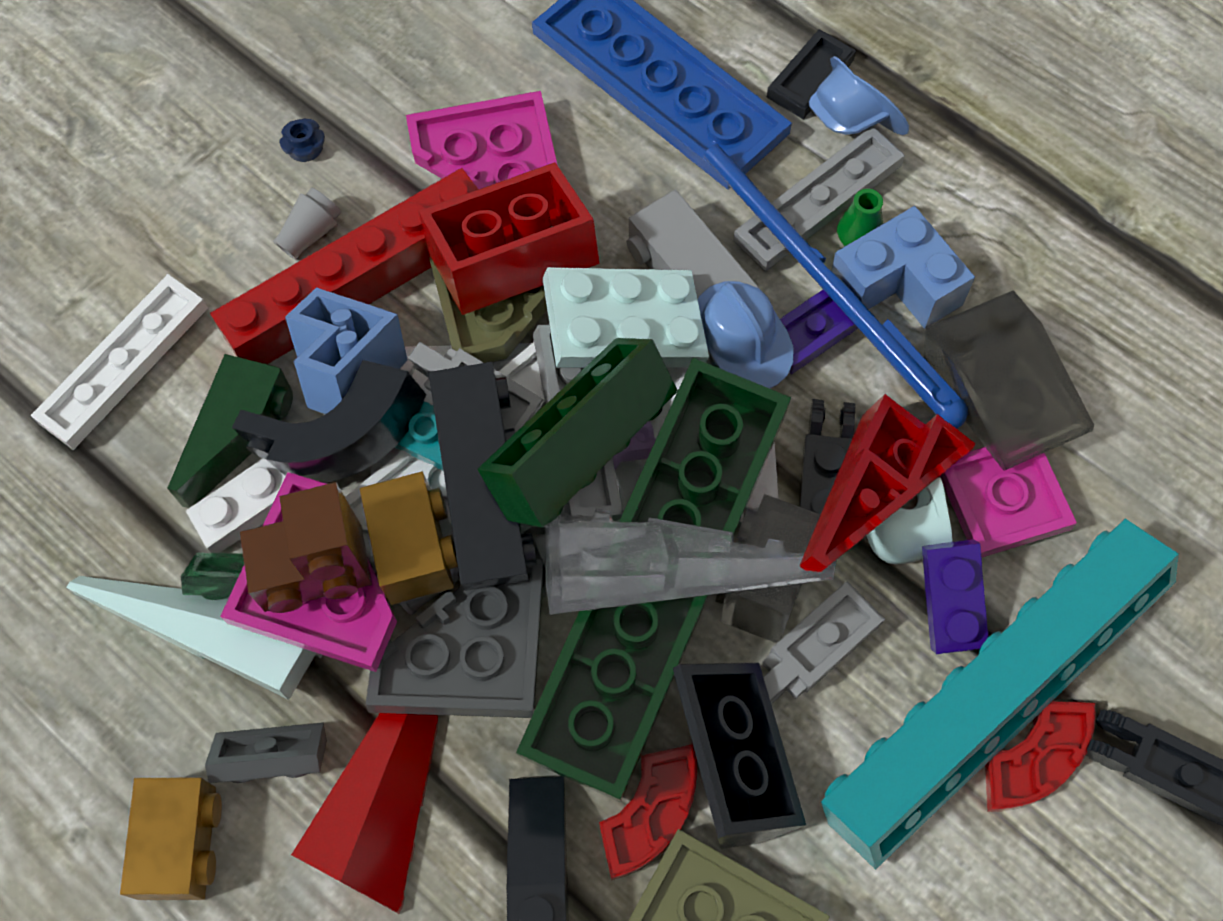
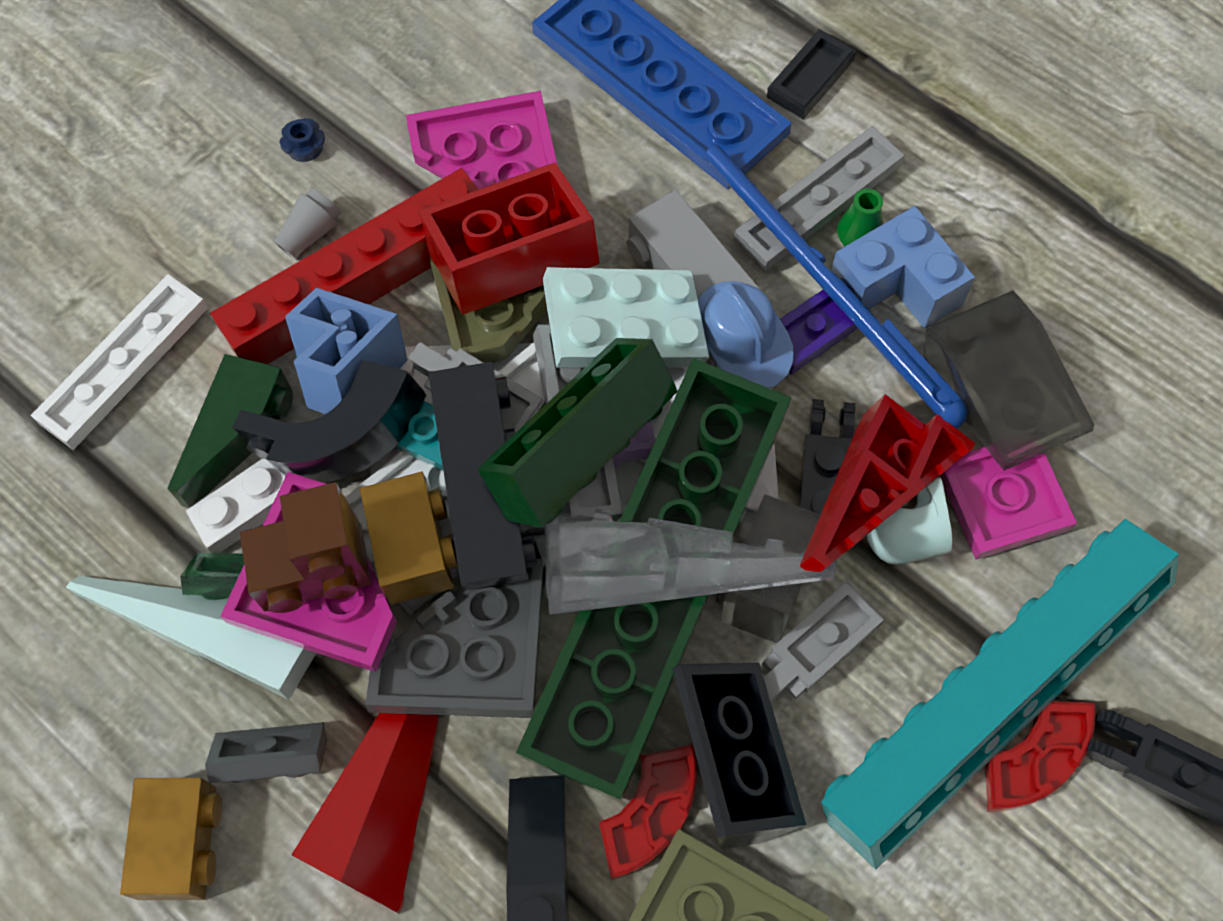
(852, 105): medium blue piece -> none
(955, 596): dark purple plate -> none

